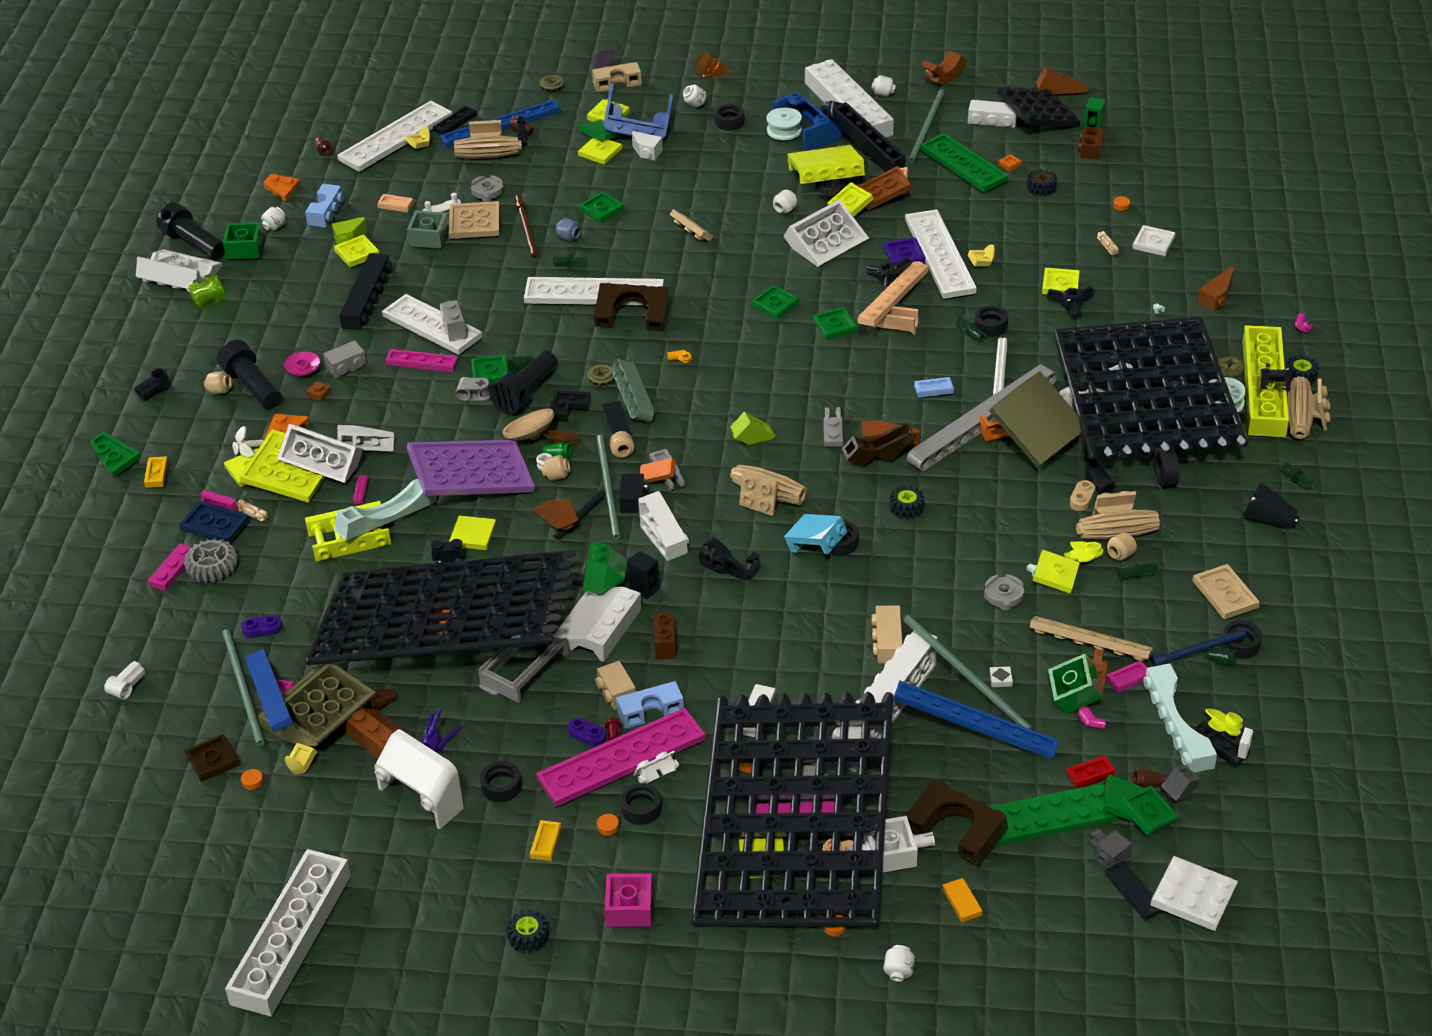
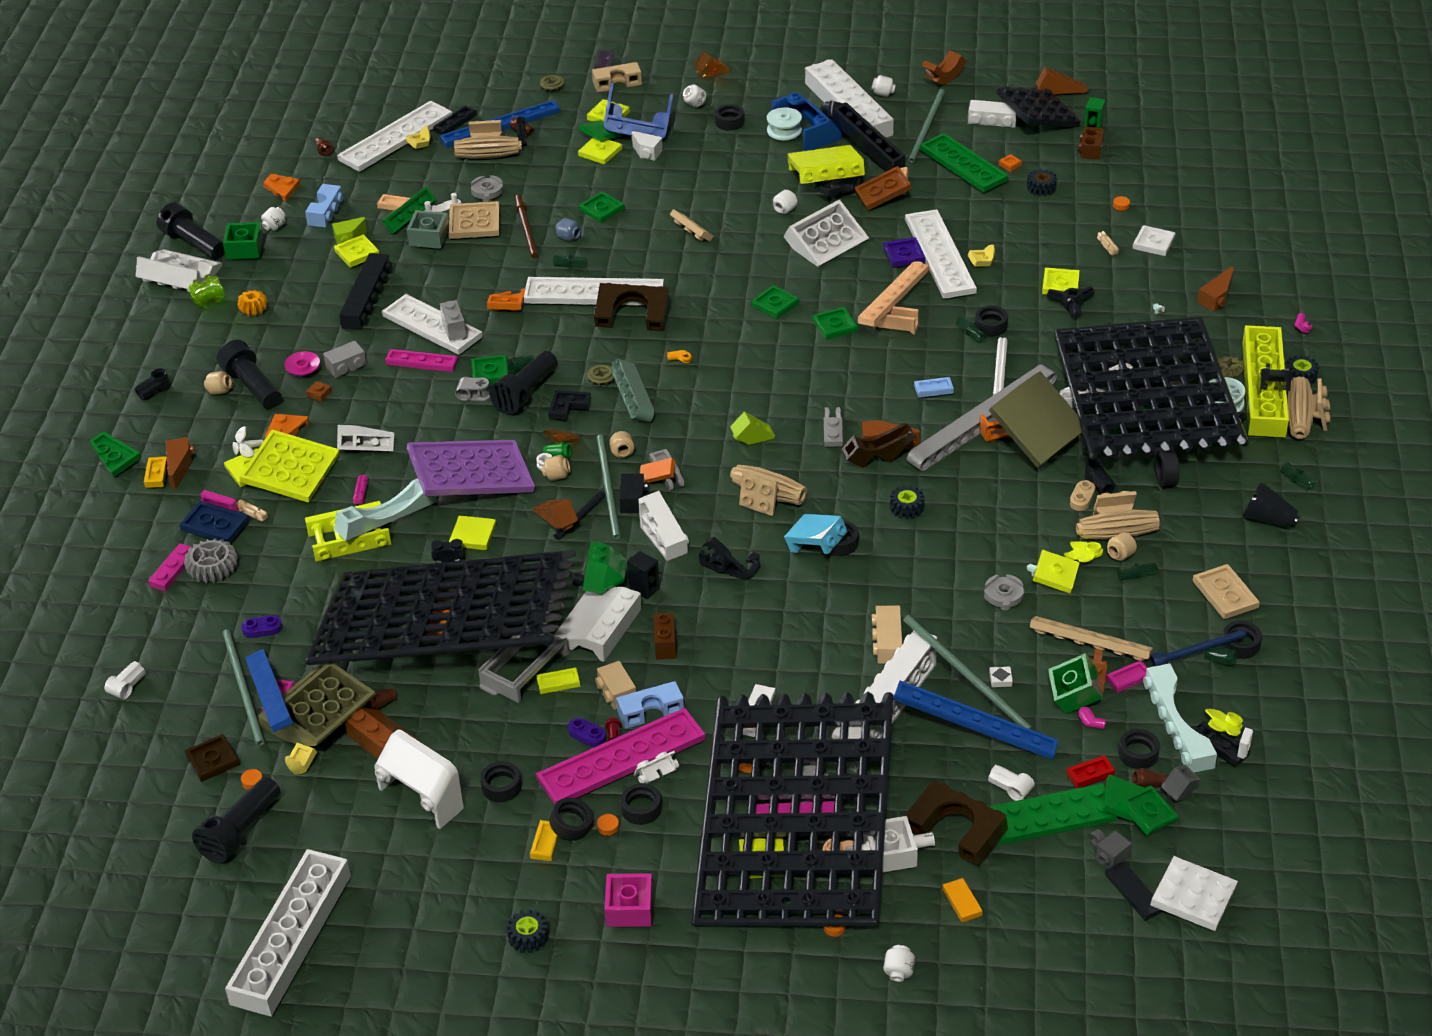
(178, 459): none -> dark orange slope
(219, 836): none -> black piece
(252, 303): none -> light orange gear
(319, 453): white slope -> none
(405, 212): none -> green plate
(432, 739): dark purple plant -> none
(506, 301): none -> orange wing
(529, 425): tan dish -> none
(558, 680): none -> neon yellow tile
(567, 831): none -> black tyre
(616, 417): black tile -> none
(853, 198): neon yellow plate -> none
(888, 271): black bush -> none
(1016, 785): none -> white piece
(1139, 760): none -> black tyre

